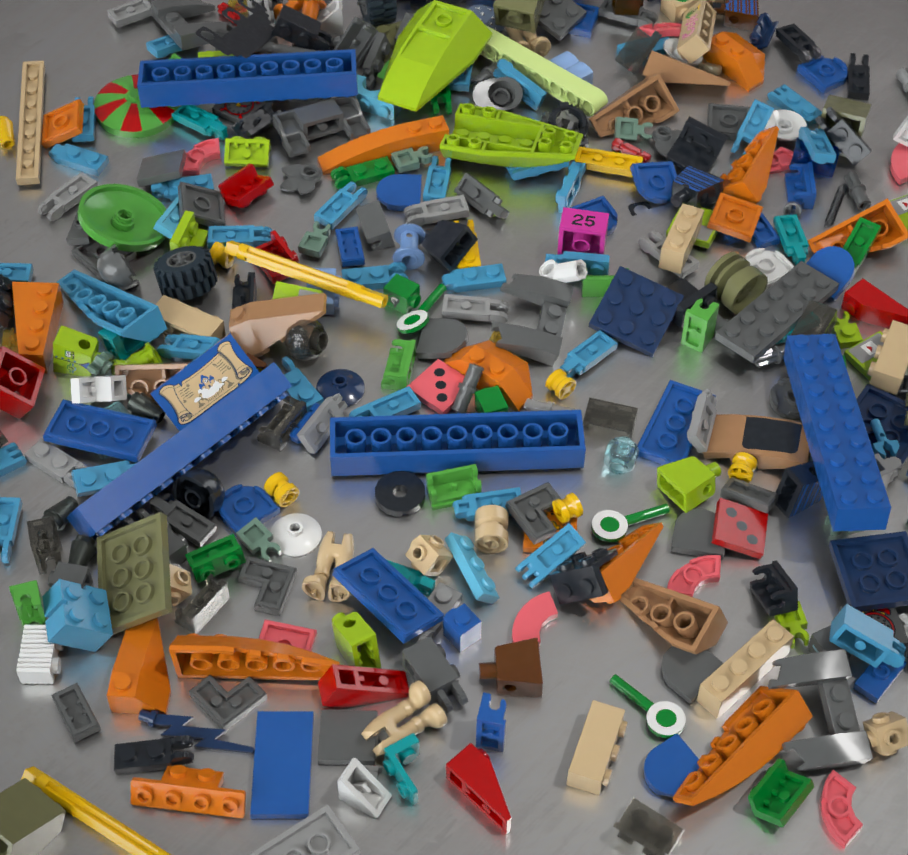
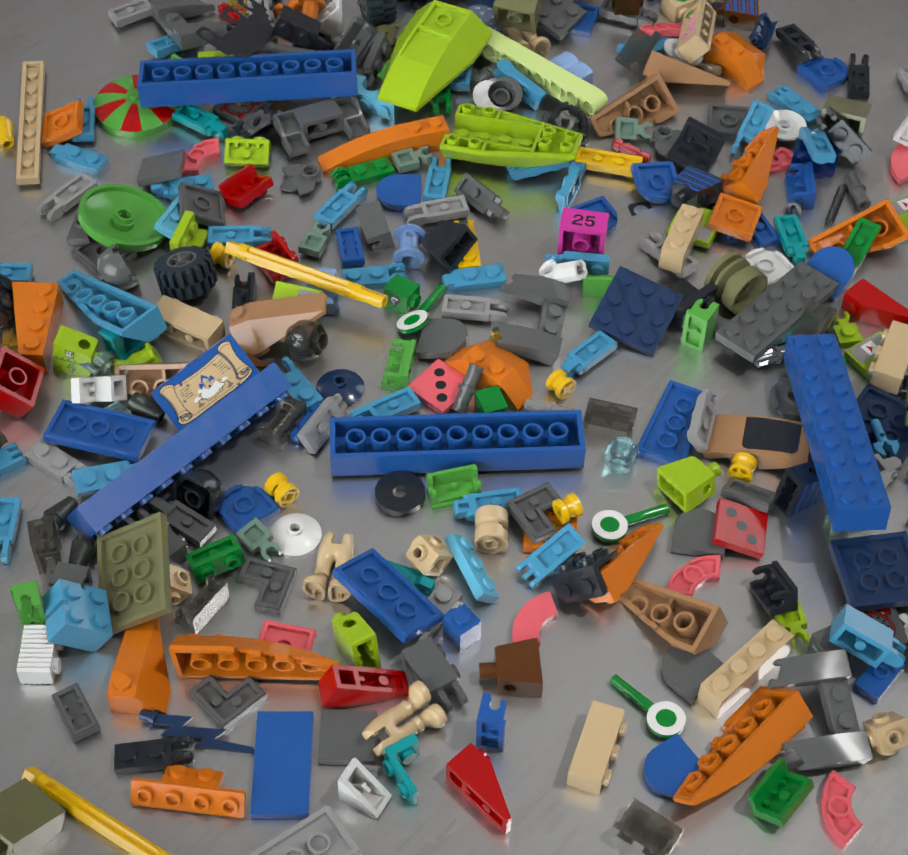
(185, 346): dark azure hinge -> none

